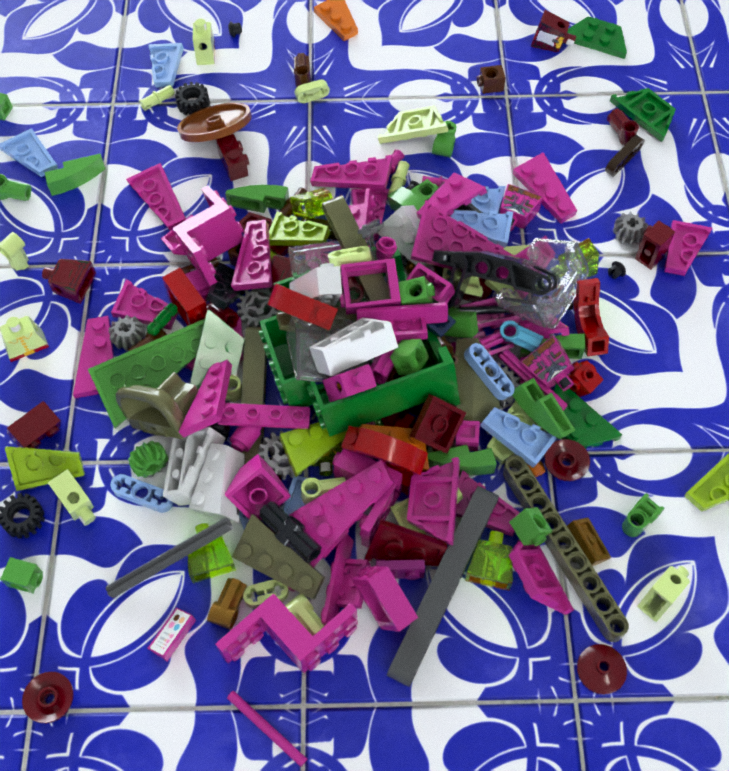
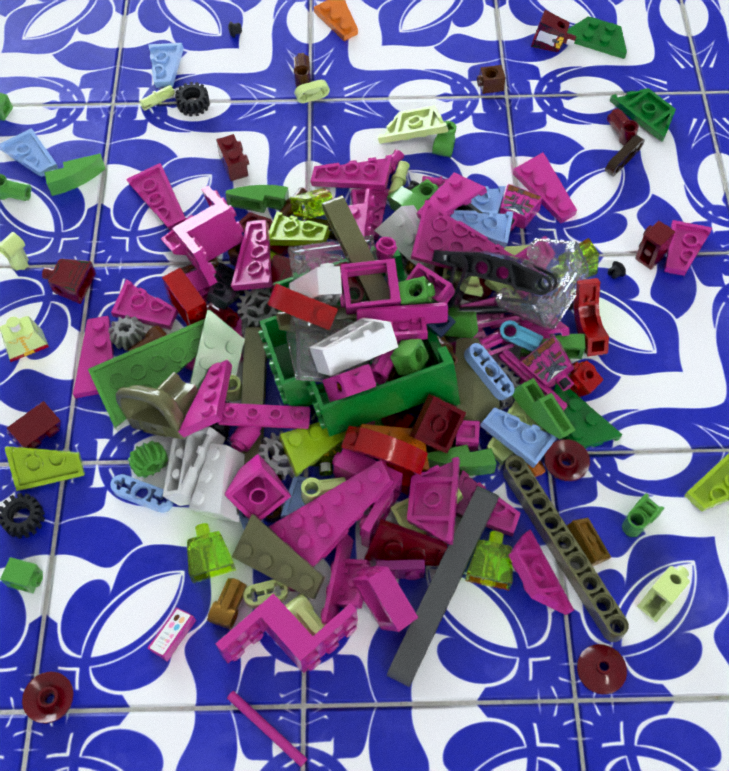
(73, 497): yellowish green torso -> none
(162, 319): green axle -> none
(169, 557): dark grey axle -> none
(203, 34): yellowish green torso -> none
(214, 122): dark orange dish -> none
(290, 531): black piece -> none
(350, 255): yellowish green beam -> none
(370, 228): dark grey axle -> none
(531, 527): bright green brick -> none
(629, 228): light grey gear -> none

